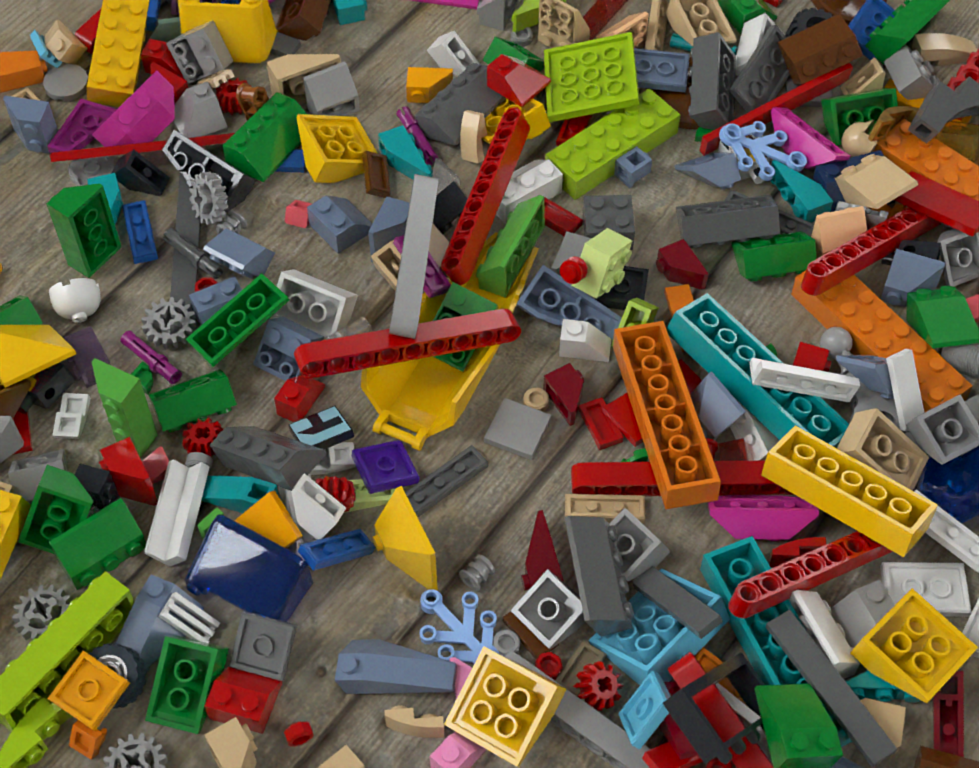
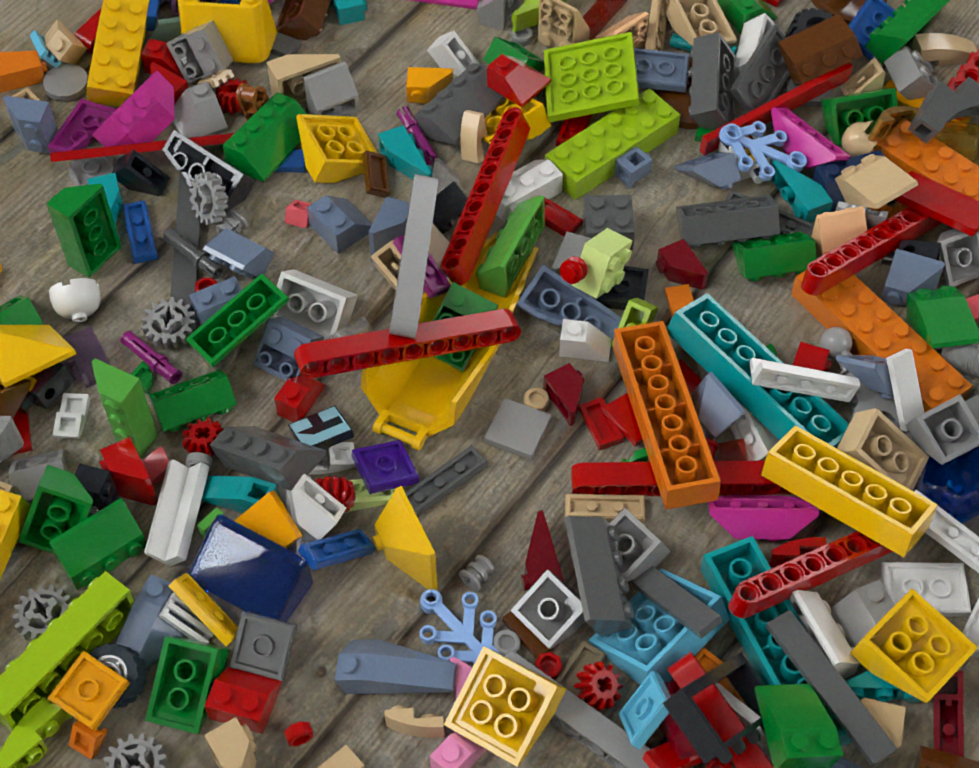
(205, 608): none -> yellow tile

